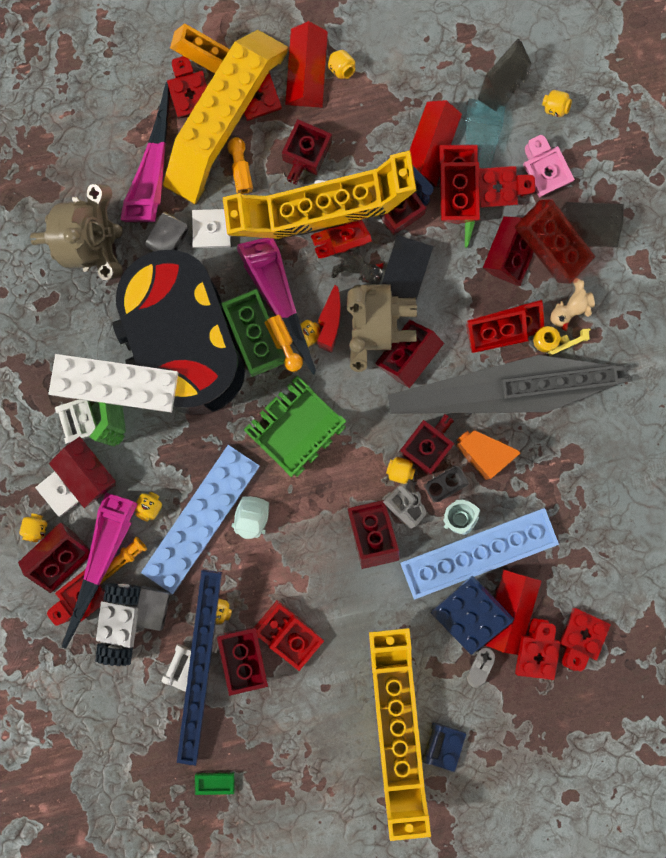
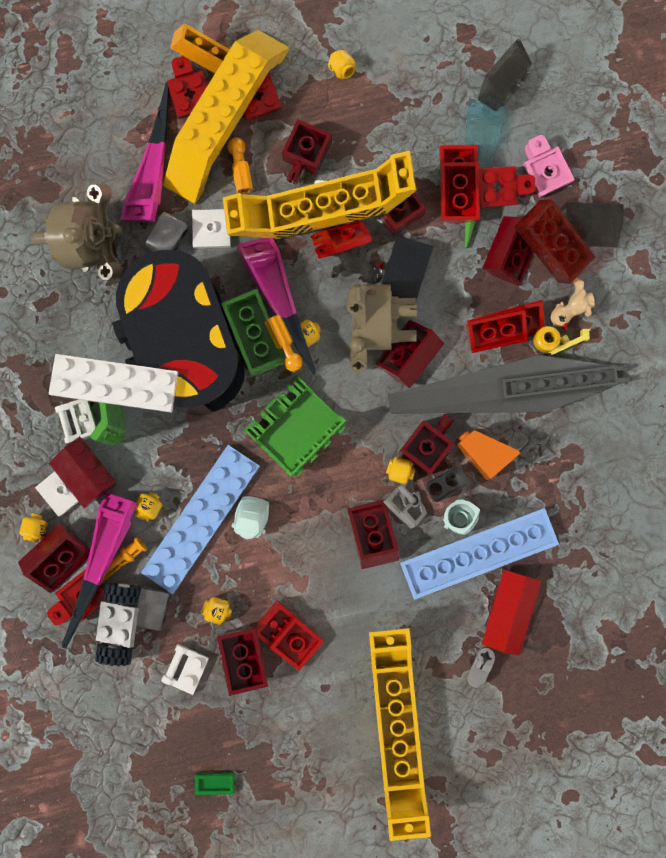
(199, 667): dark blue plate -> none
(306, 65): red slope -> none
(330, 321): red slope -> none
(423, 187): dark blue plate -> none
(434, 129): red slope -> none
(449, 750): dark blue plate -> none
(472, 615): dark blue plate -> none
(542, 641): red plate -> none
(557, 103): yellow head -> none
(576, 646): red plate -> none

